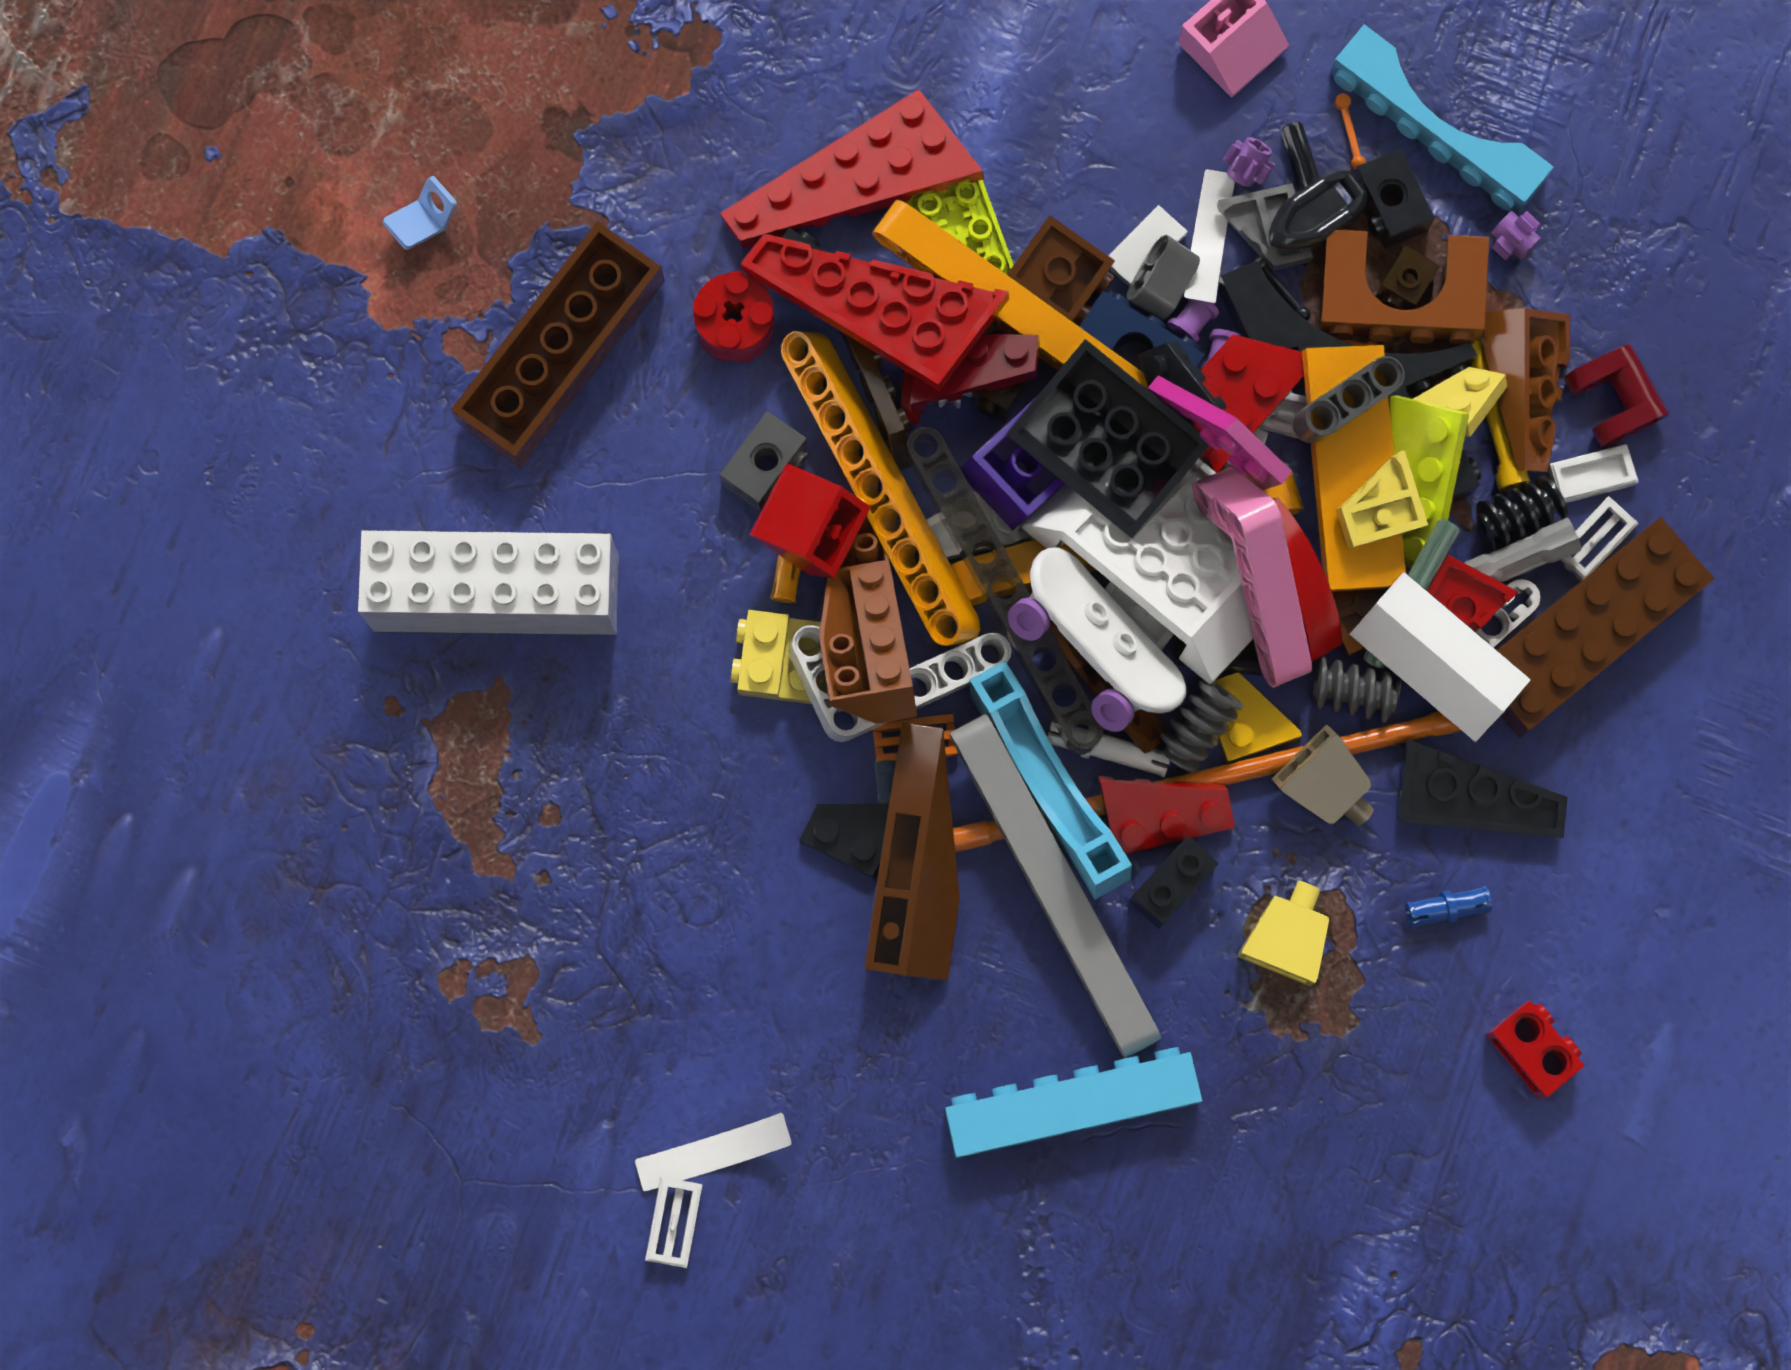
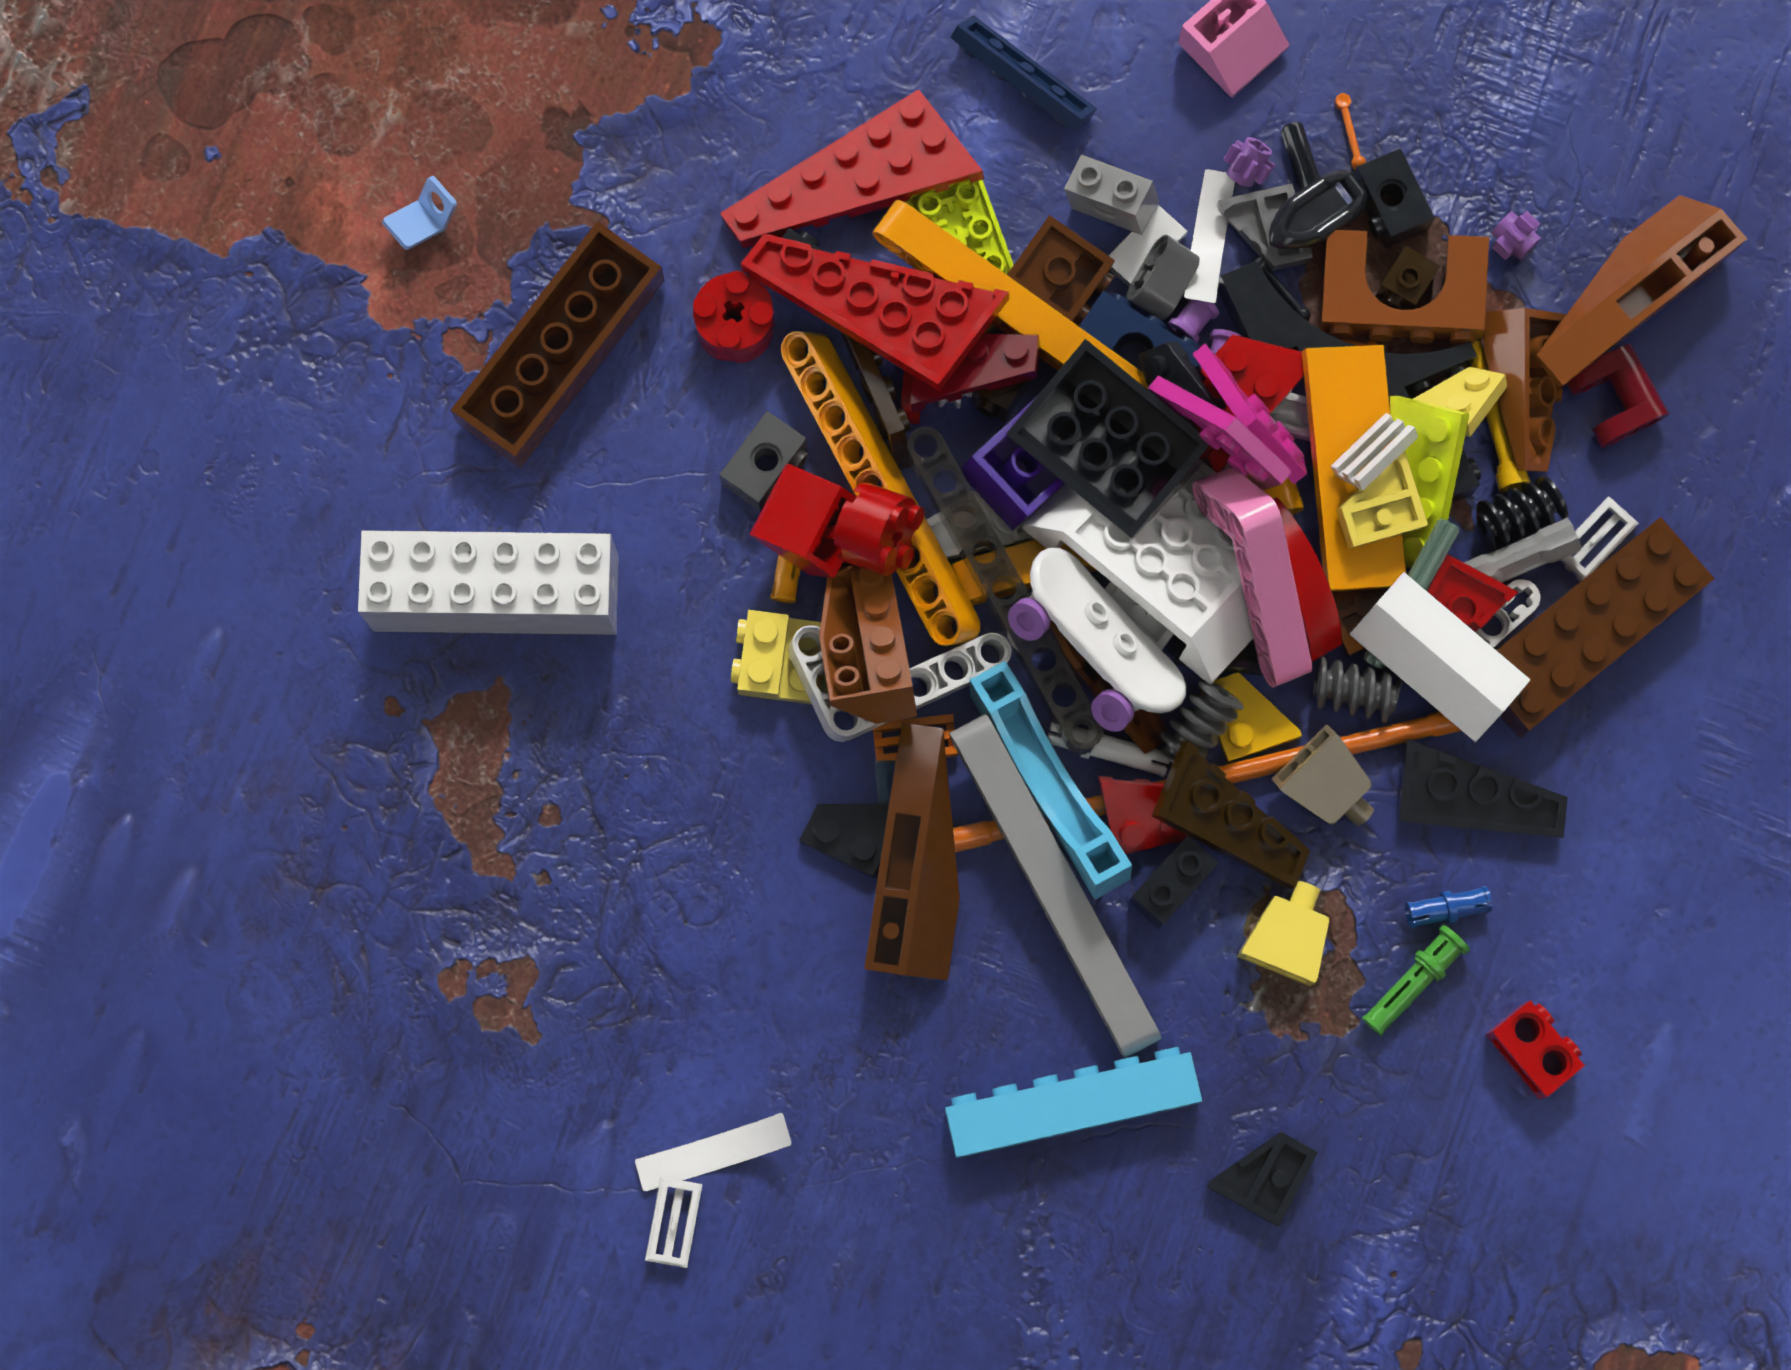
(878, 529): none -> red brick
(1024, 73): none -> dark blue plate
(1111, 194): none -> light grey brick
(1219, 815): none -> dark brown wing
(1253, 414): none -> dark pink wing
(1266, 1177): none -> black wing
(1365, 392): dark grey beam -> none
(1369, 451): none -> white tile
(1428, 966): none -> bright green pin
(1503, 170): medium azure arch -> none
(1594, 473): white tile -> none
(1638, 281): none -> dark orange wedge

